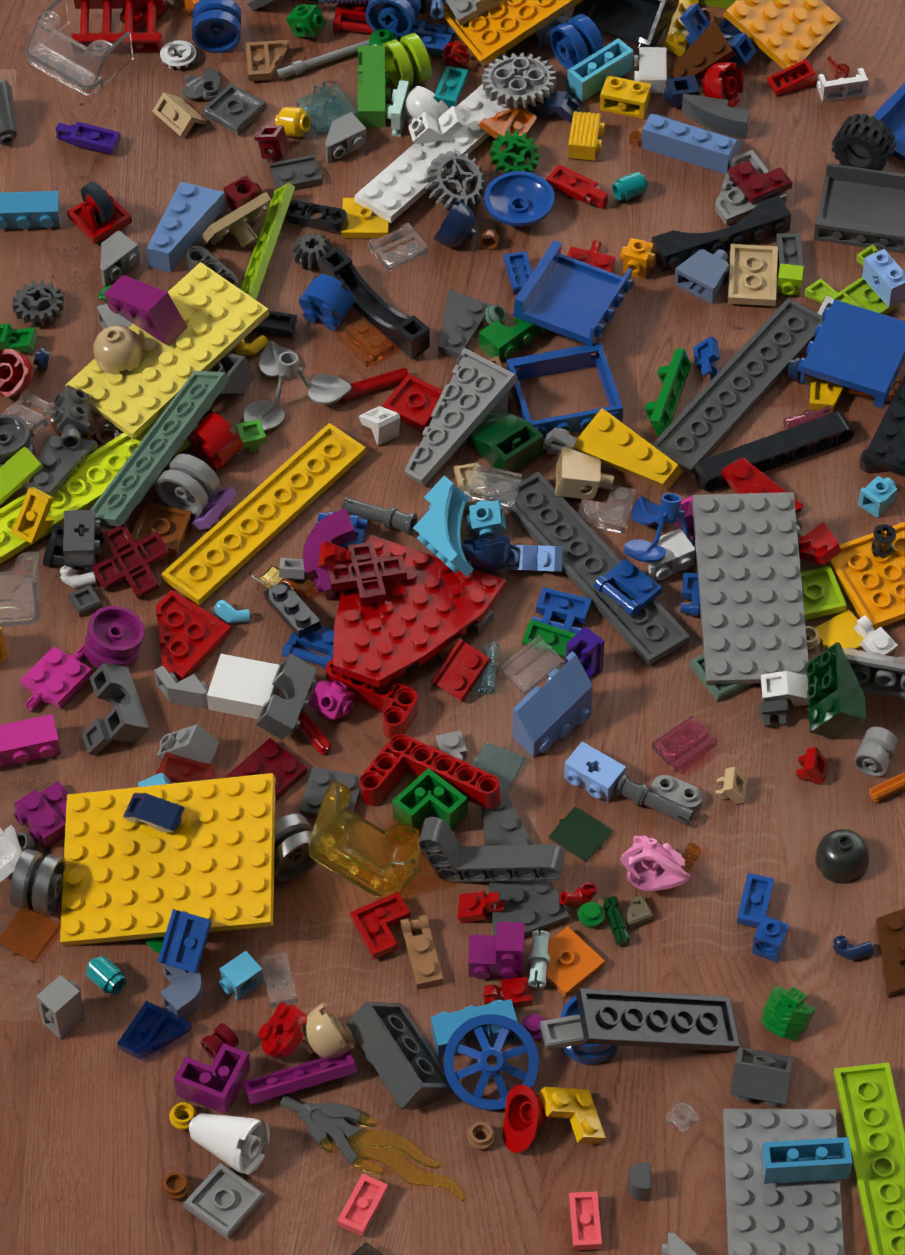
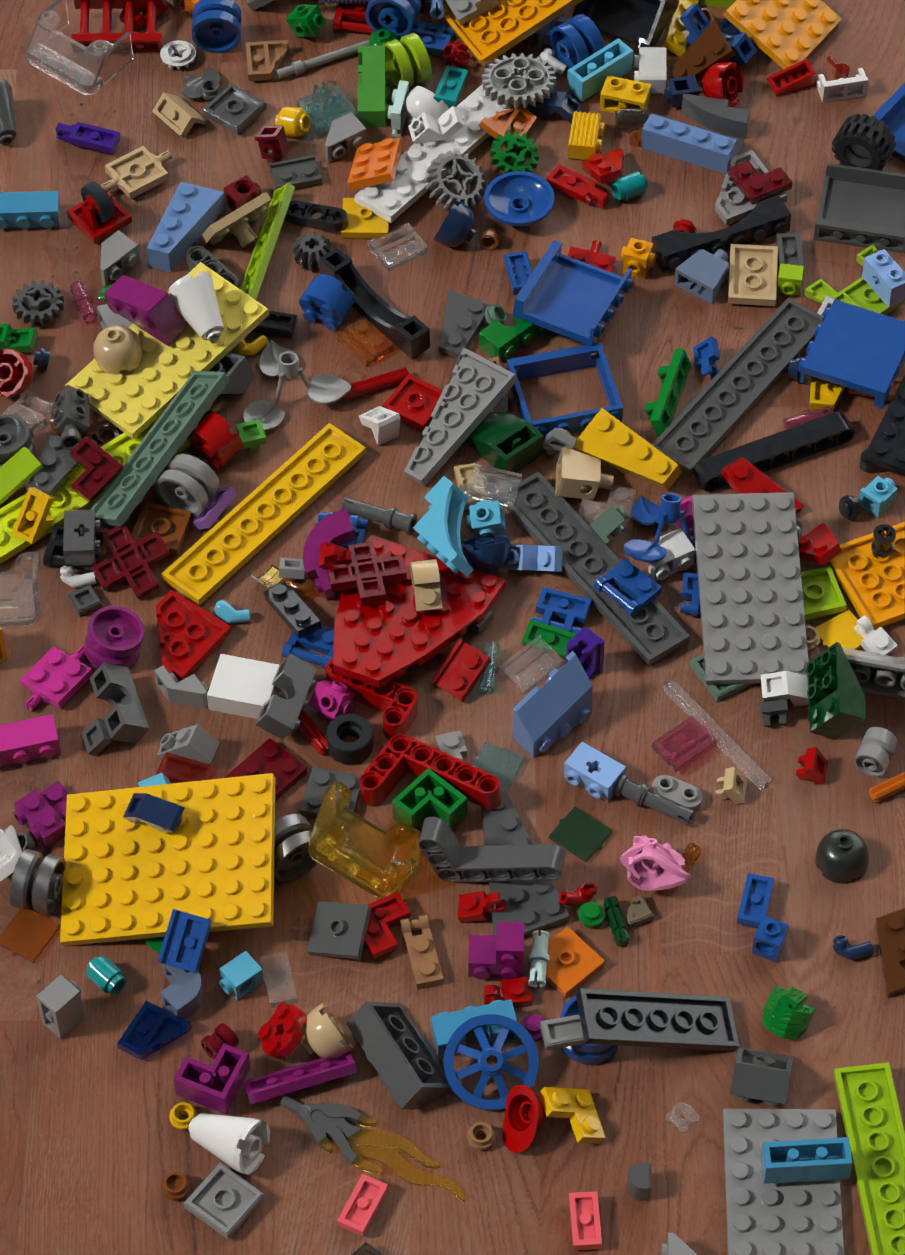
(83, 302): none -> clear pink pin
(99, 472): none -> dark red plate
(137, 172): none -> tan plate
(198, 304): none -> white cone
(339, 930): none -> dark grey plate
(348, 752): none -> black tyre
(375, 163): none -> orange plate
(426, 585): none -> tan brick
(558, 66): none -> white arm
(605, 166): none -> red wing
(609, 523): none -> sand green brick
(630, 117): none -> clear smoke cone
(684, 226): none -> red plate
(724, 741): none -> clear axle
(850, 507): none -> black plate

